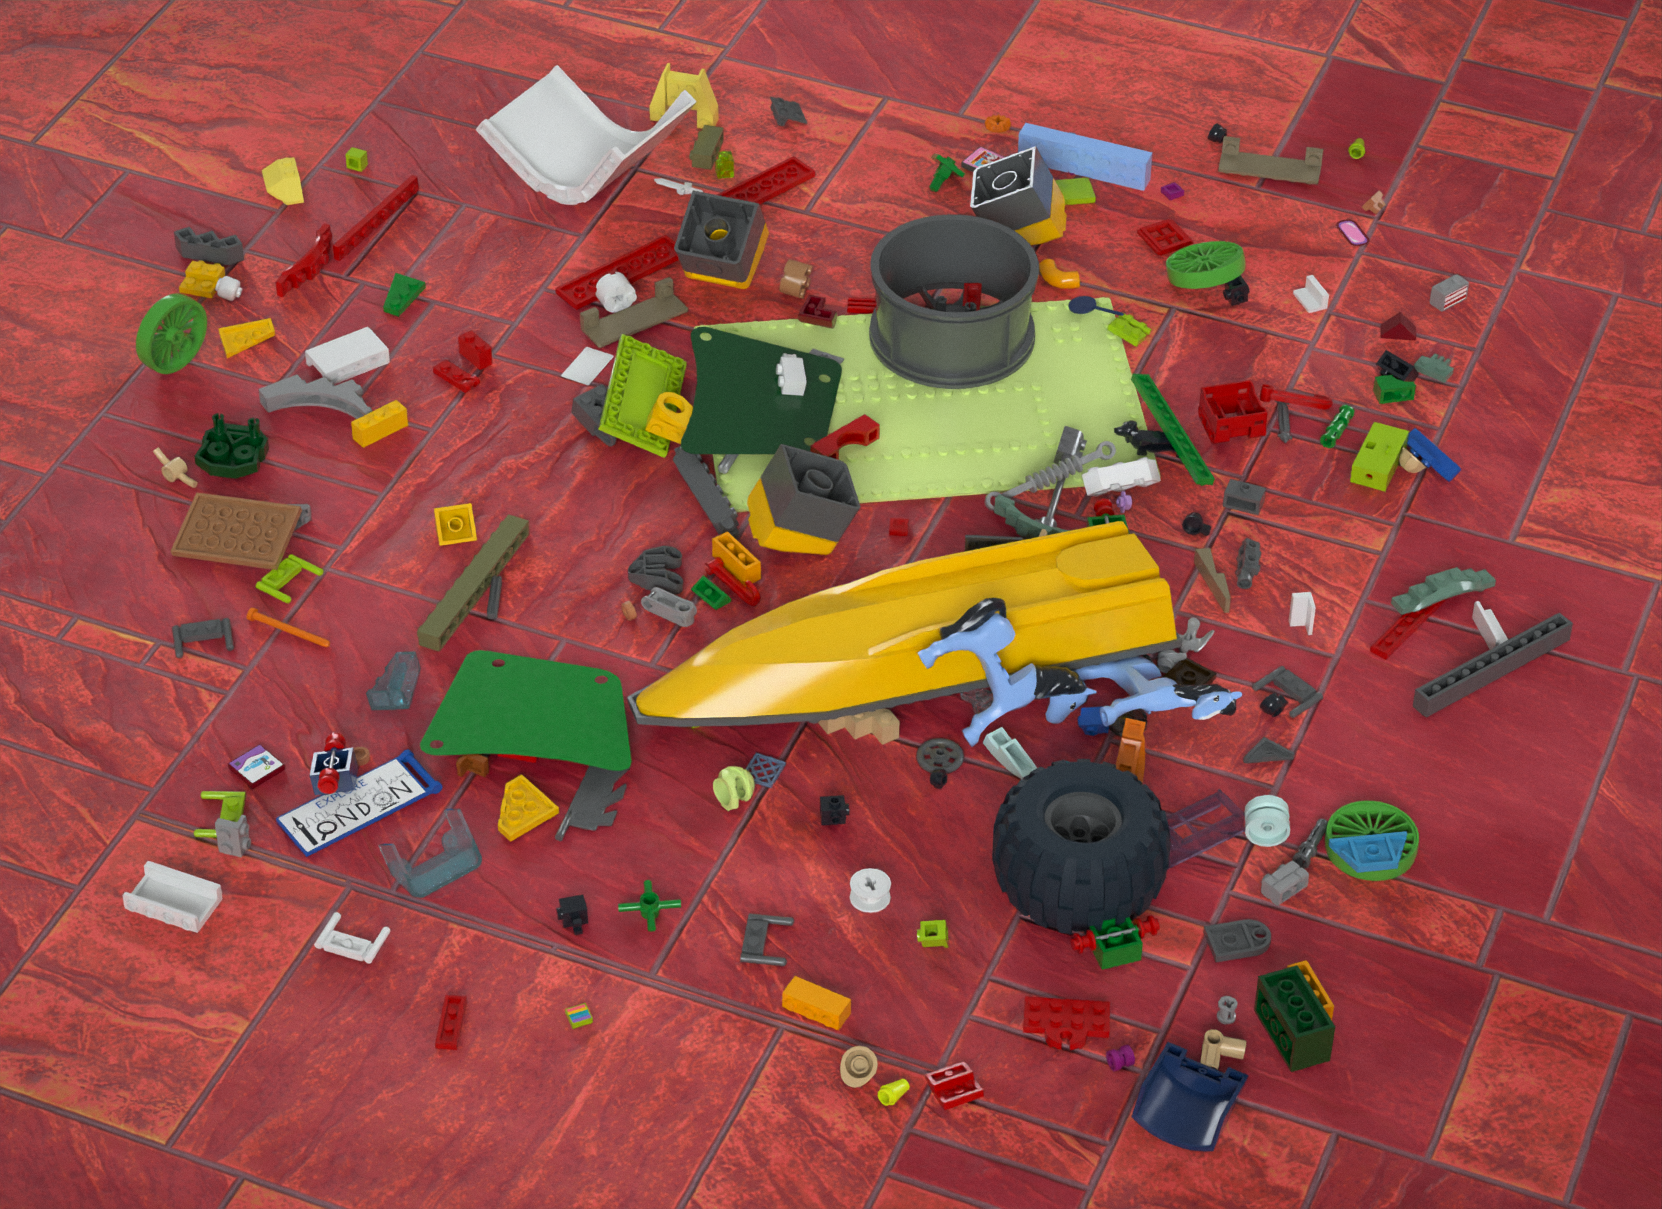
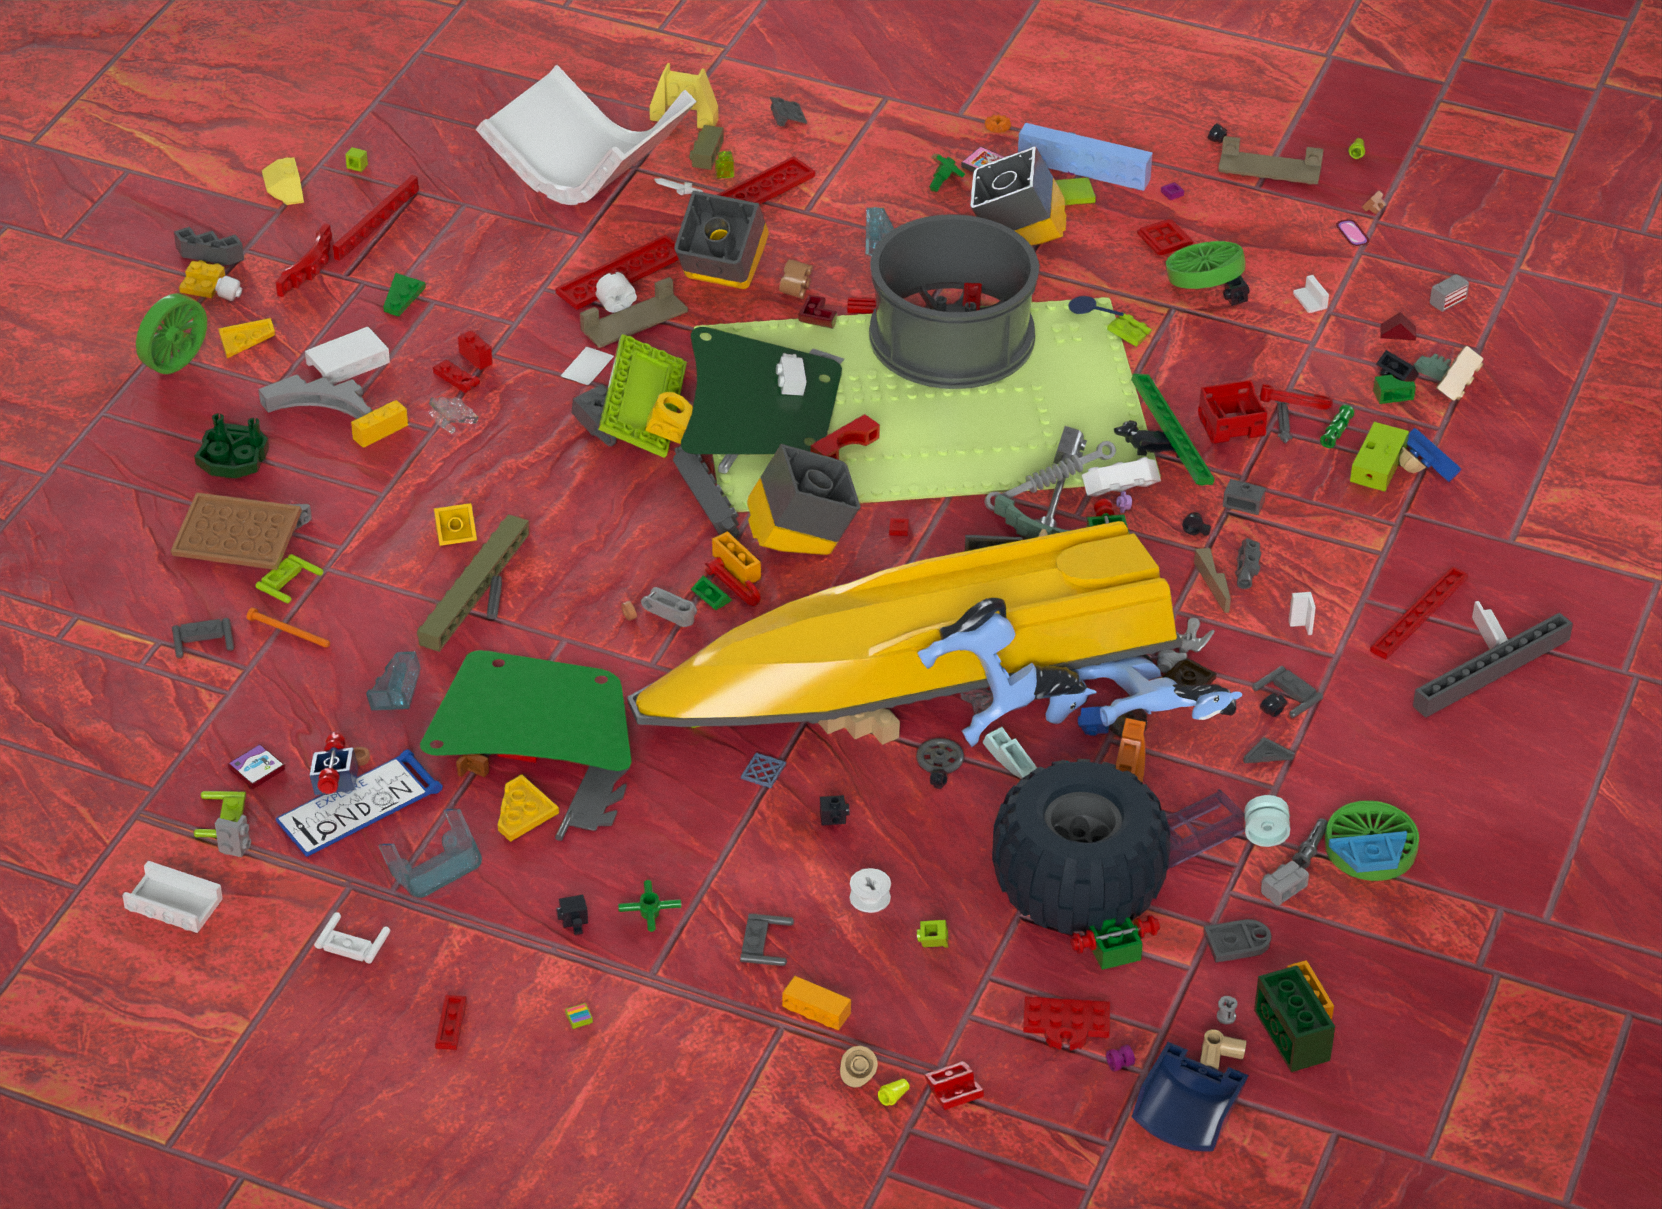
(174, 469): tan piece -> none
(451, 410): none -> clear plate
(652, 572): dark grey connector -> none
(732, 785): yellowish green helmet -> none
(877, 227): none -> clear light blue wedge
(1058, 278): light orange cylinder -> none
(1440, 587): sand green piece -> none
(1460, 374): none -> tan brick

